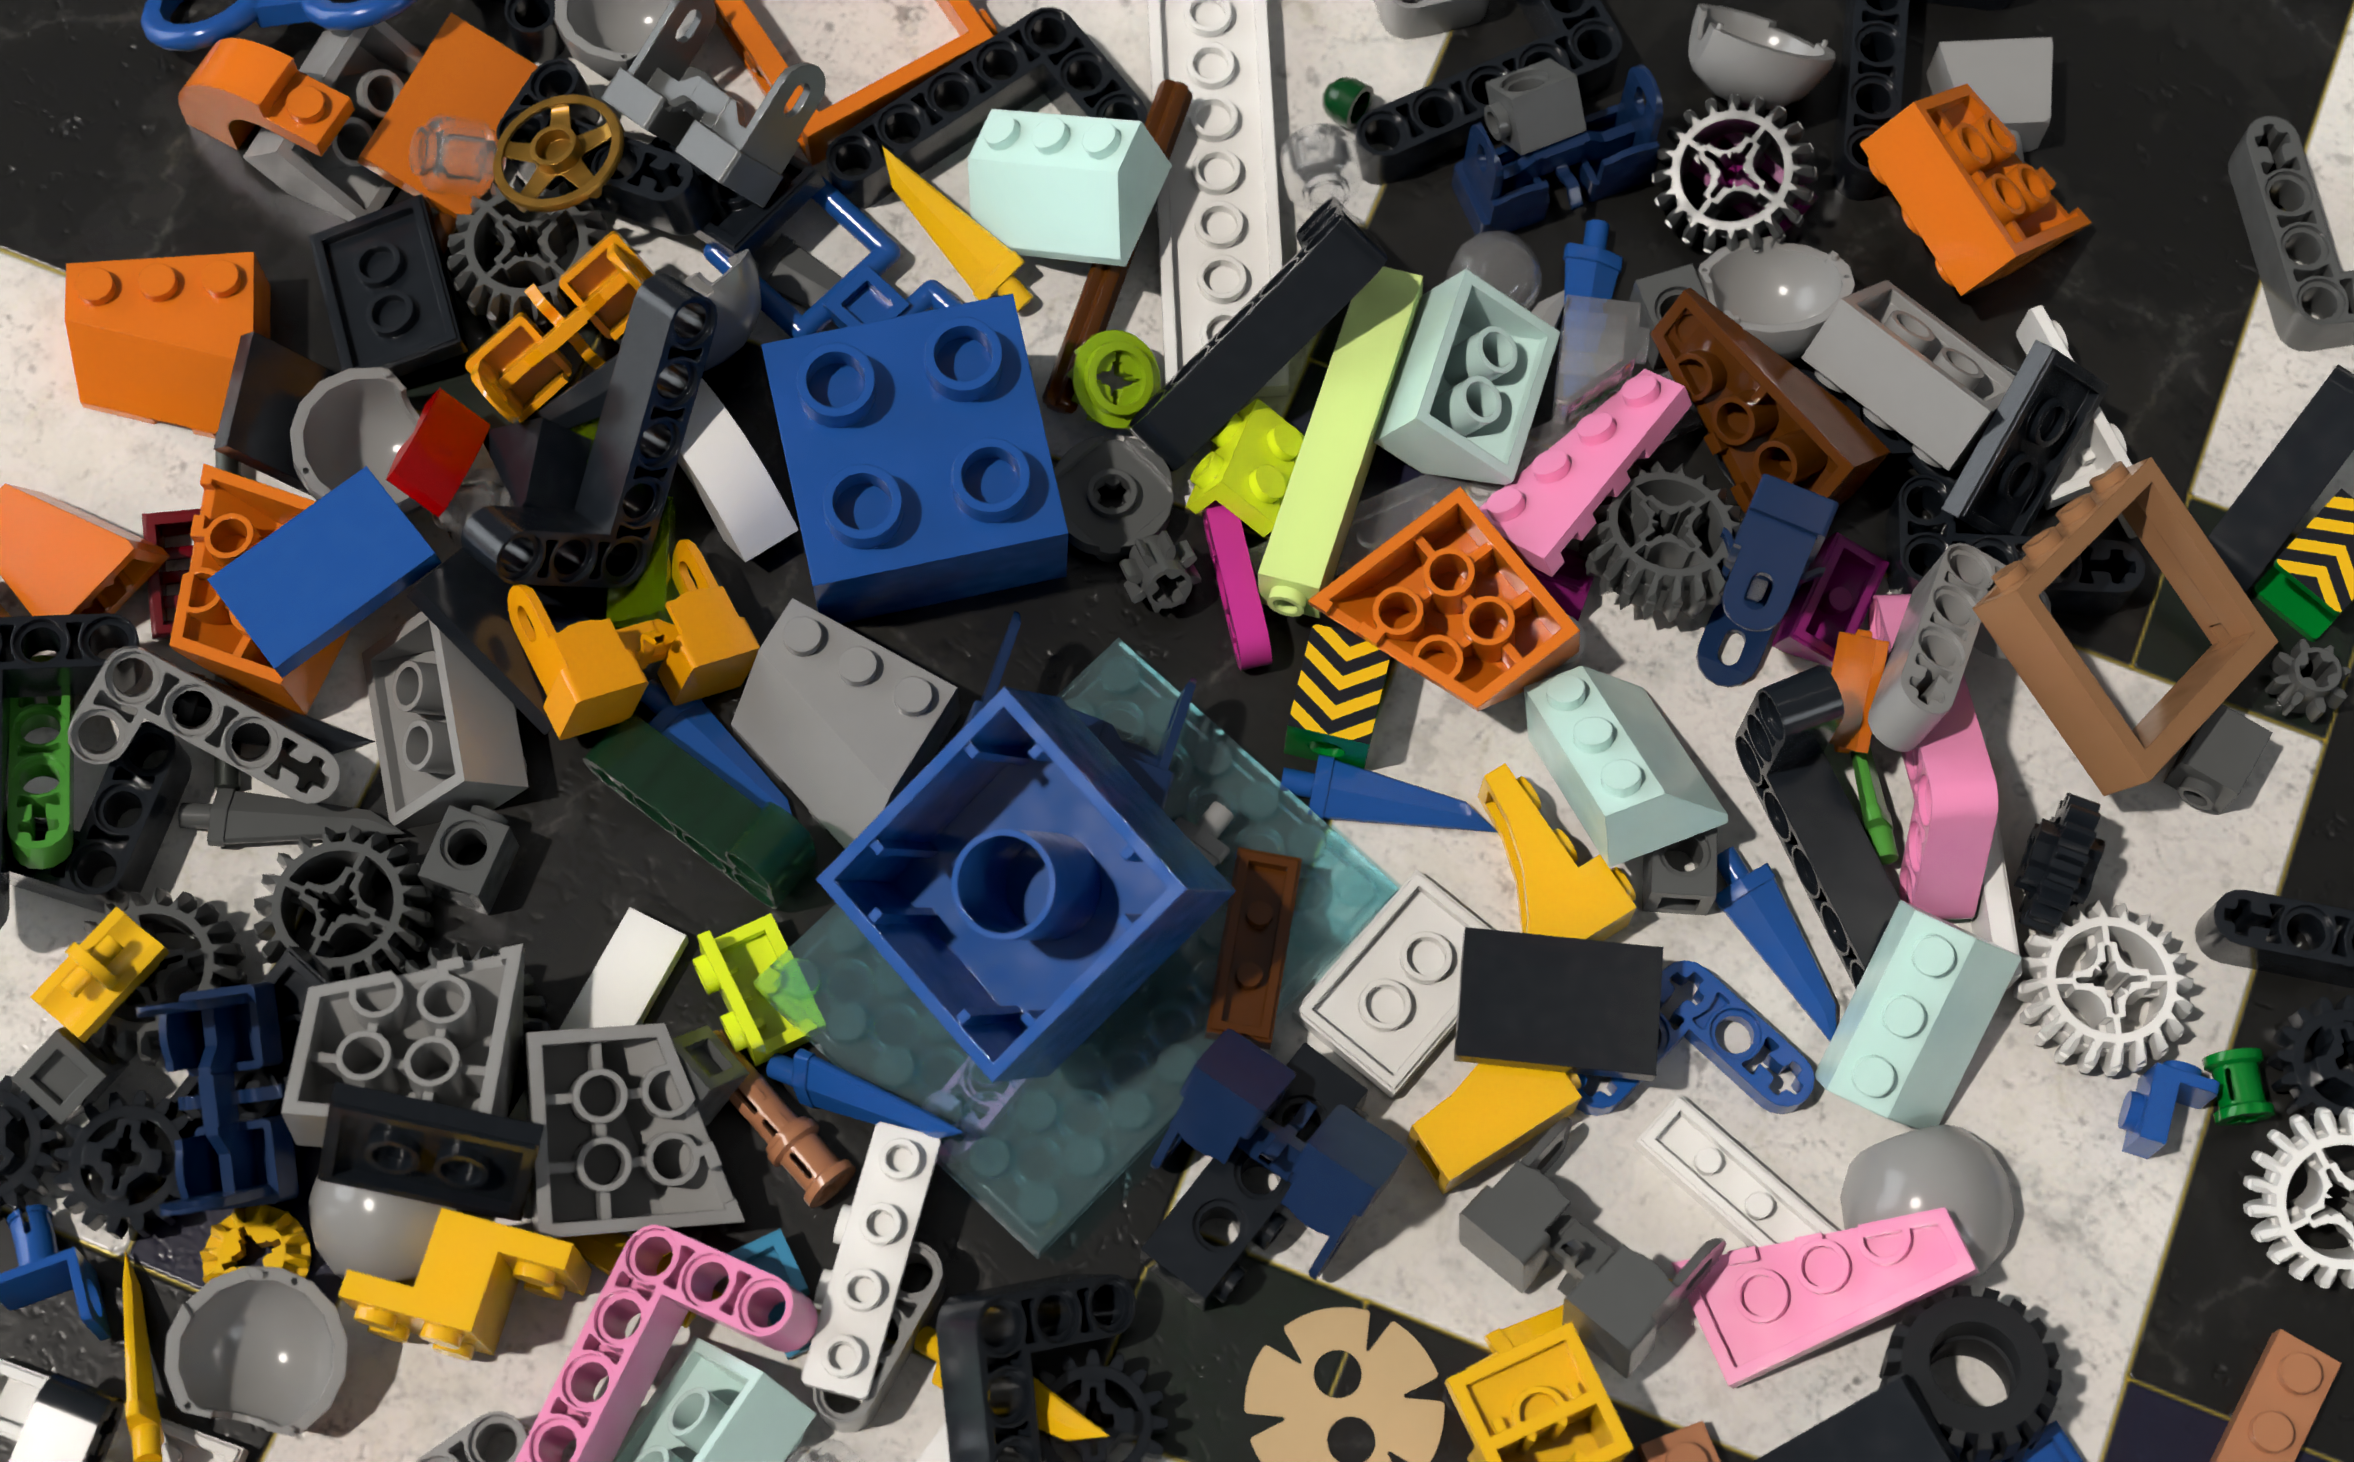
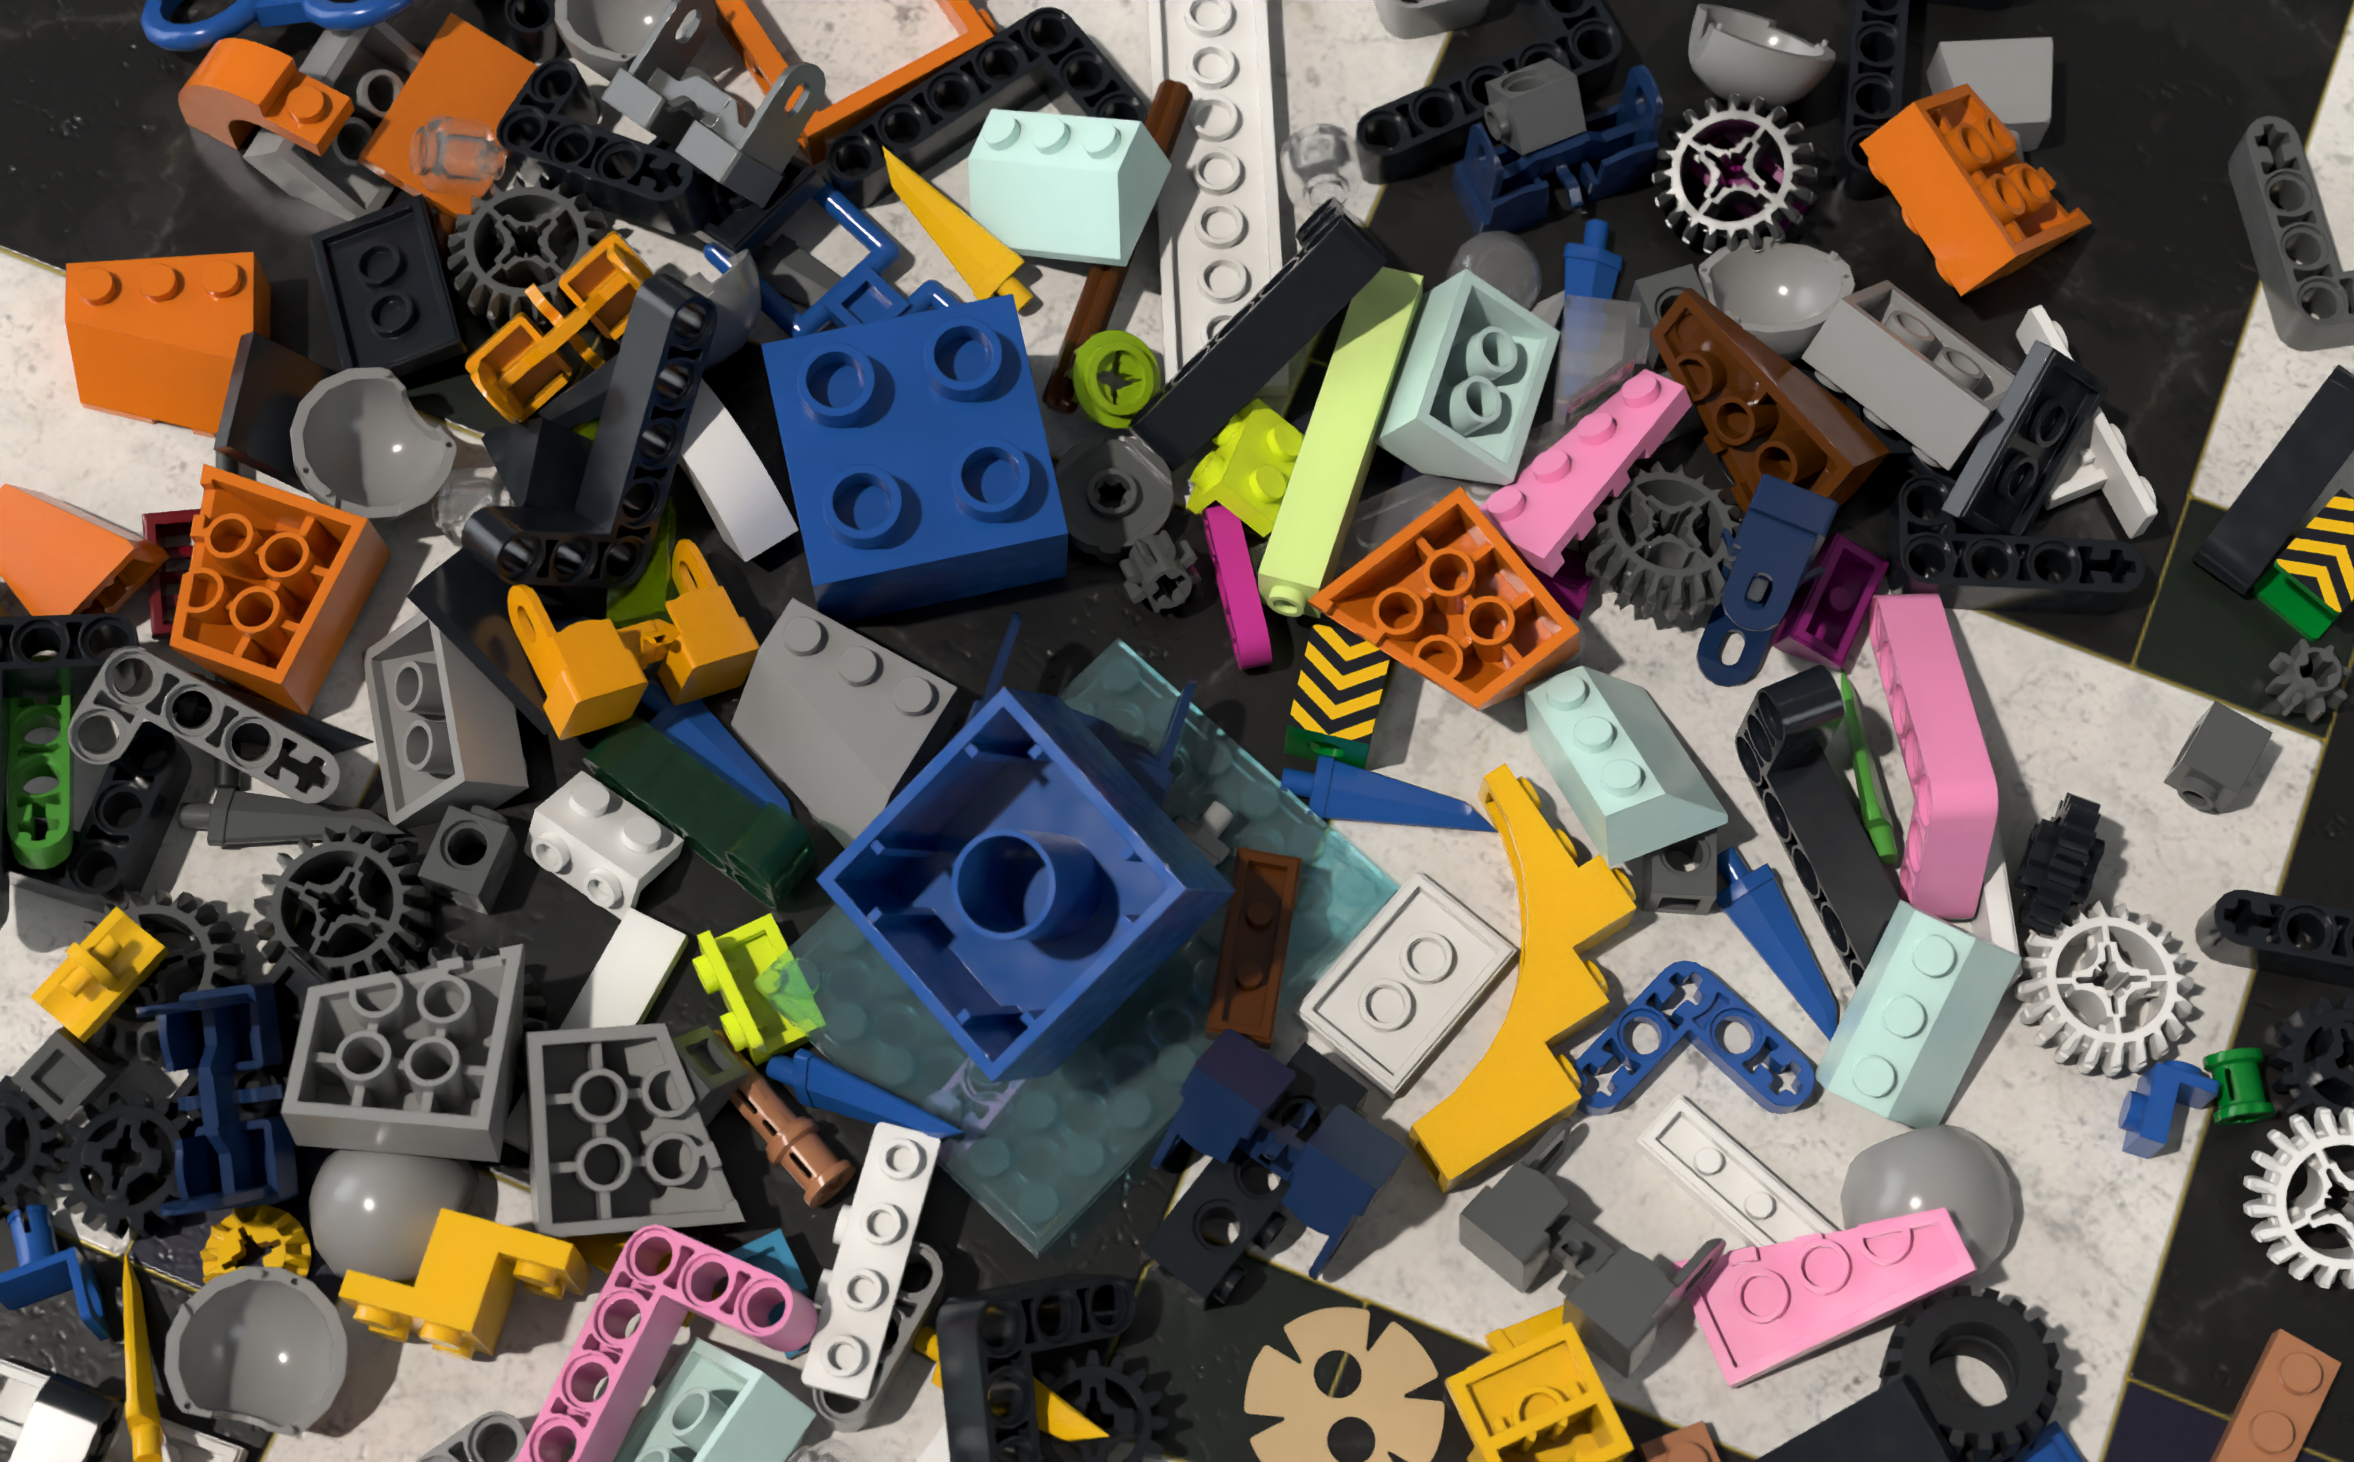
(324, 571): blue tile -> none
(429, 1151): black tile -> none
(438, 452): red slope -> none
(559, 152): pearl gold wheel -> none
(600, 843): none -> white bracket
(1347, 101): dark green hinge -> none
(1559, 1004): black tile -> none
(1857, 671): orange piece -> none
(1934, 647): light grey beam -> none
(2057, 674): medium nougat window -> none

